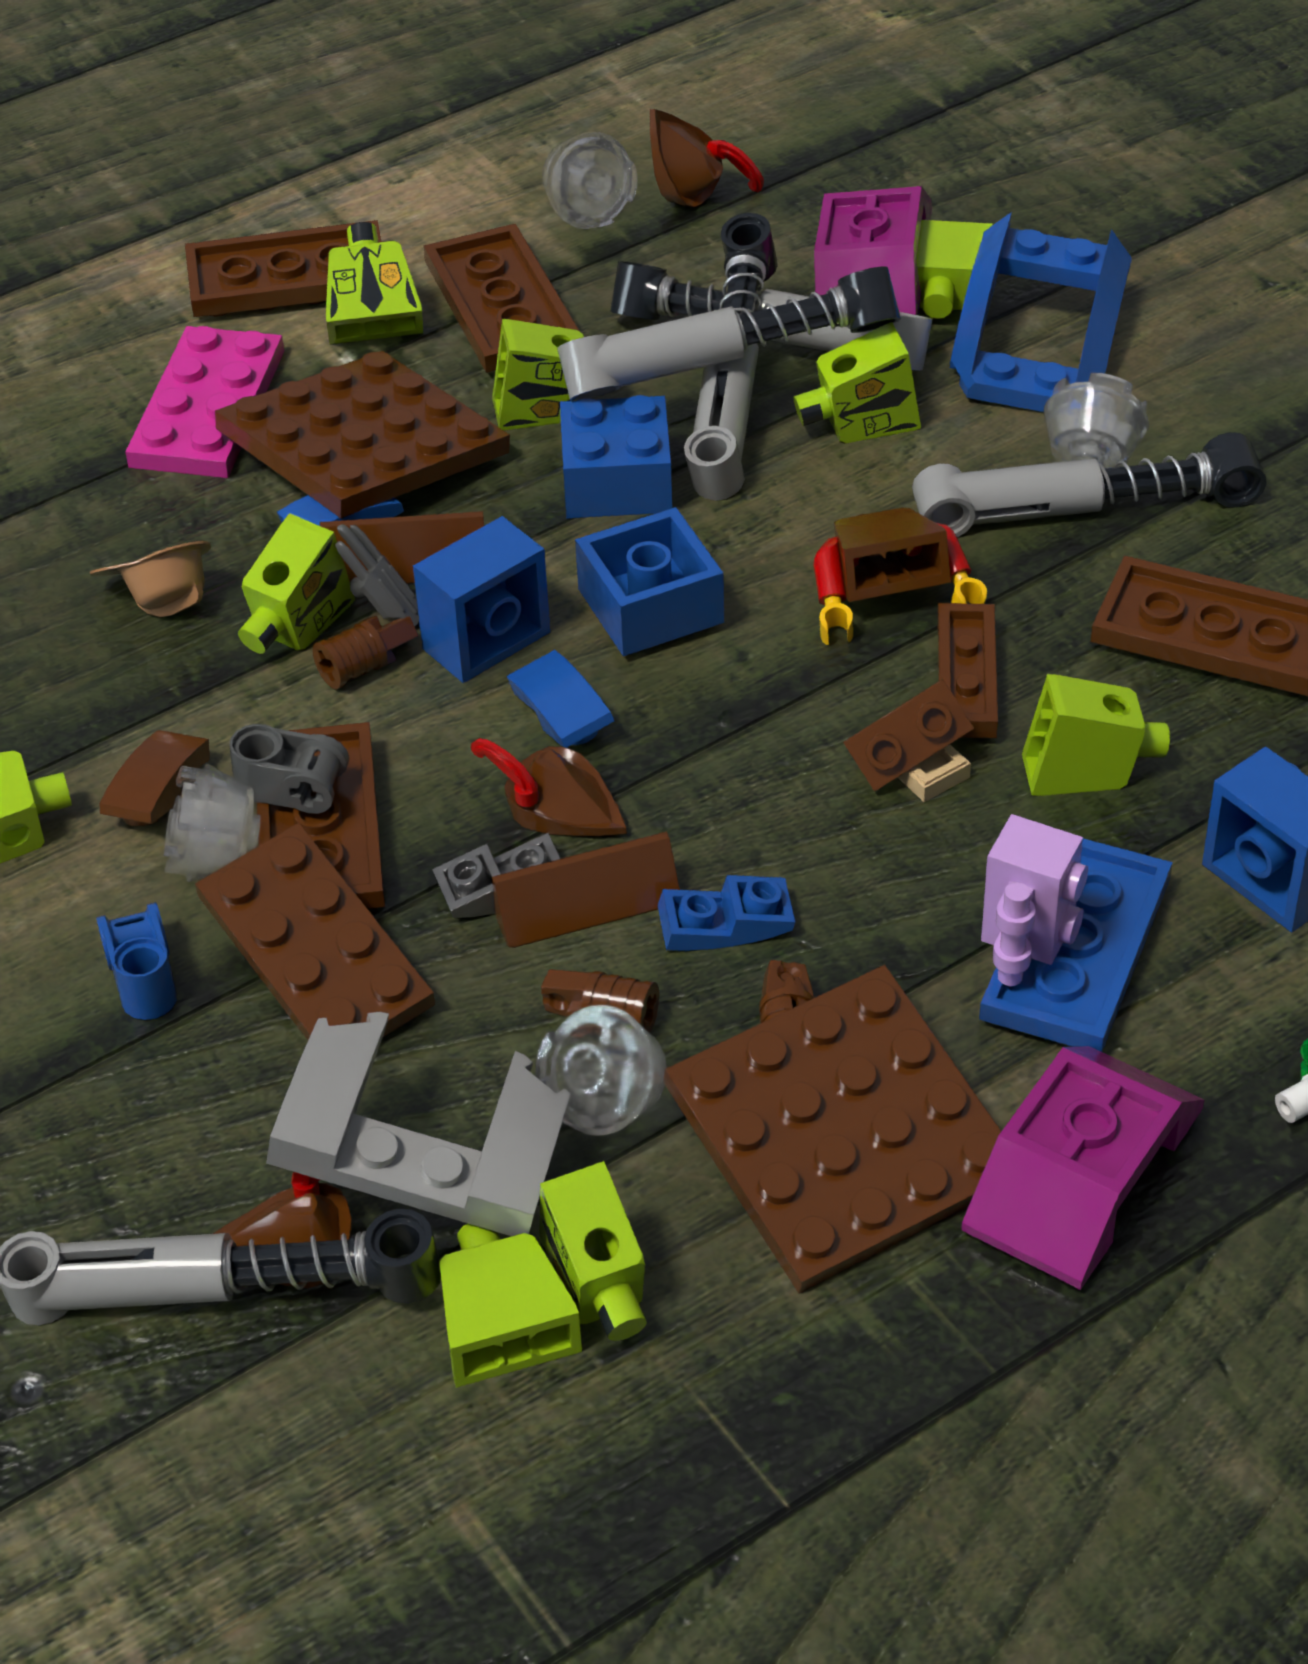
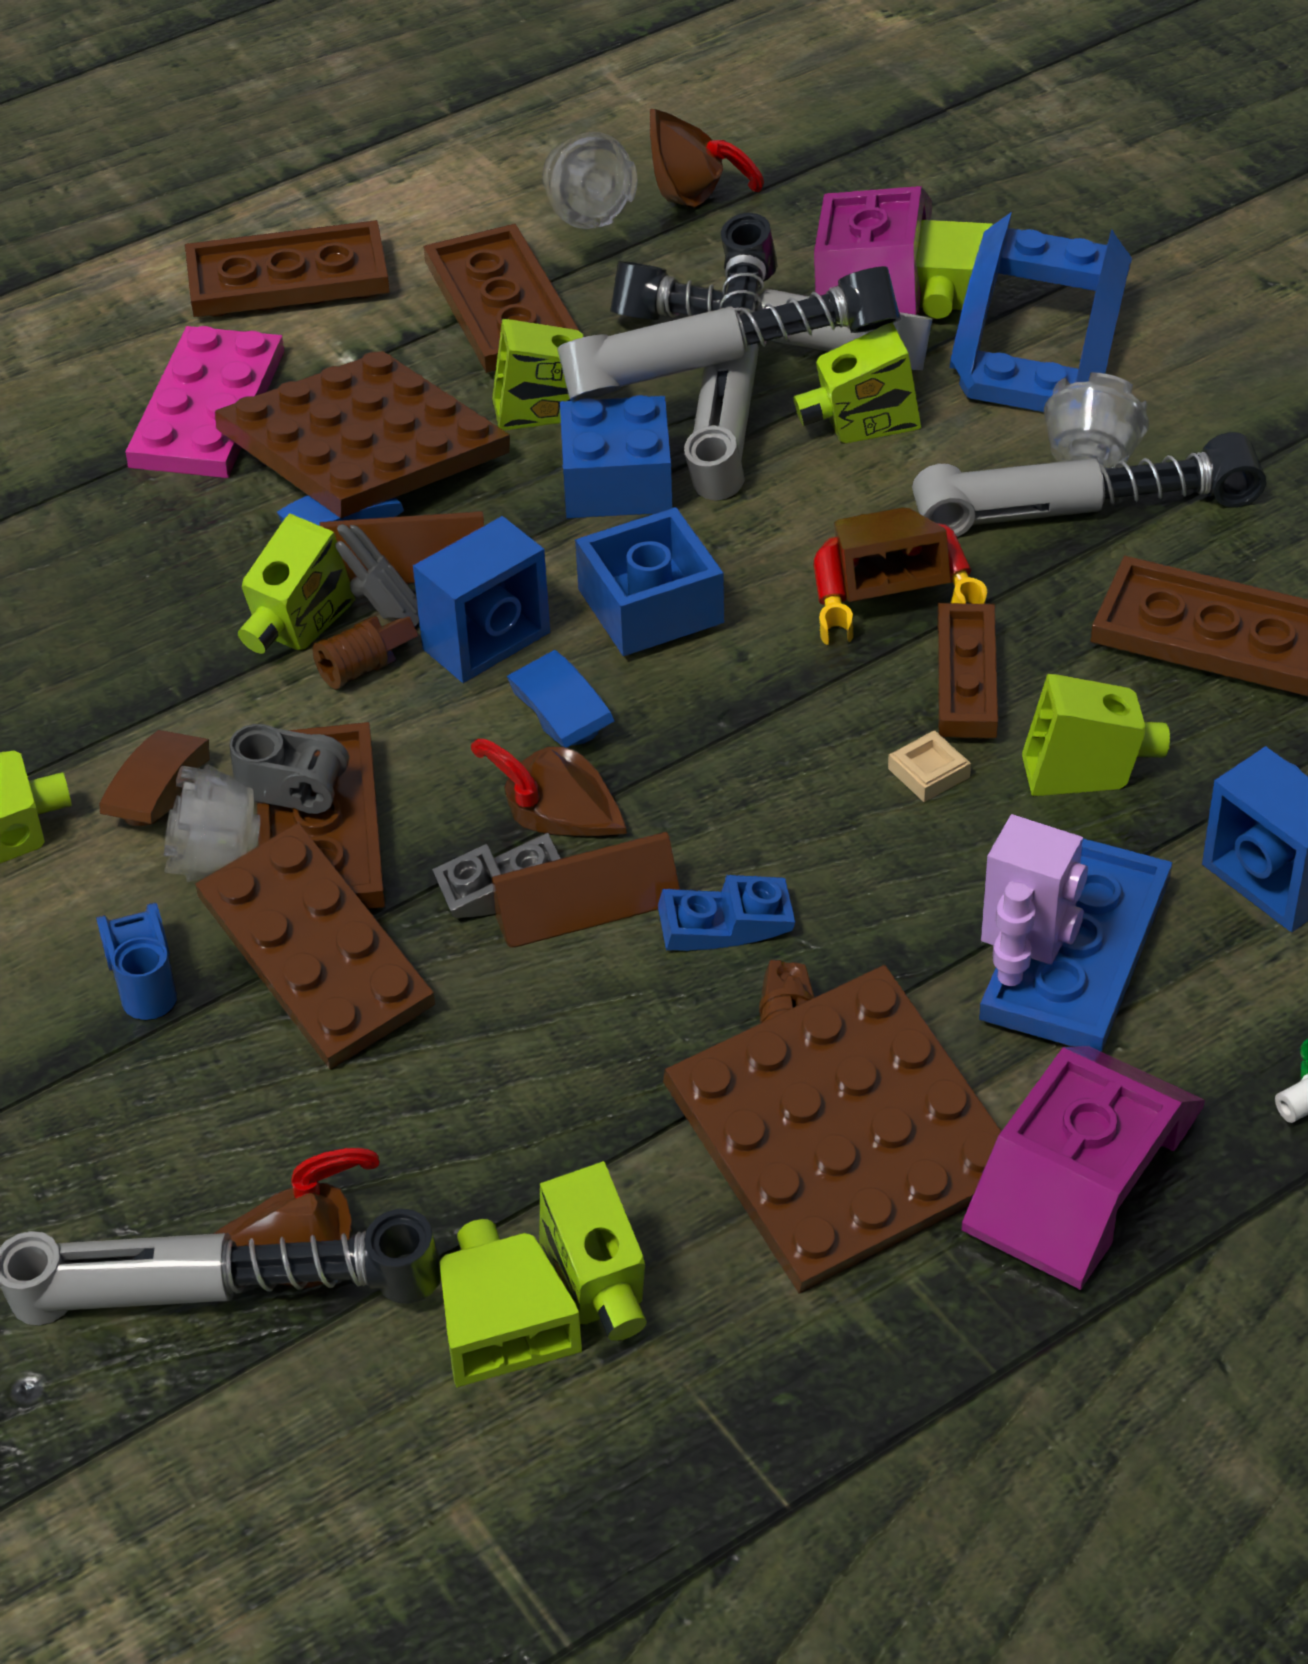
(165, 579): medium nougat piece -> none
(328, 1141): light grey wedge -> none
(370, 289): lime torso -> none
(573, 990): reddish brown hinge -> none
(607, 1067): clear cone -> none
(908, 735): reddish brown hinge -> none

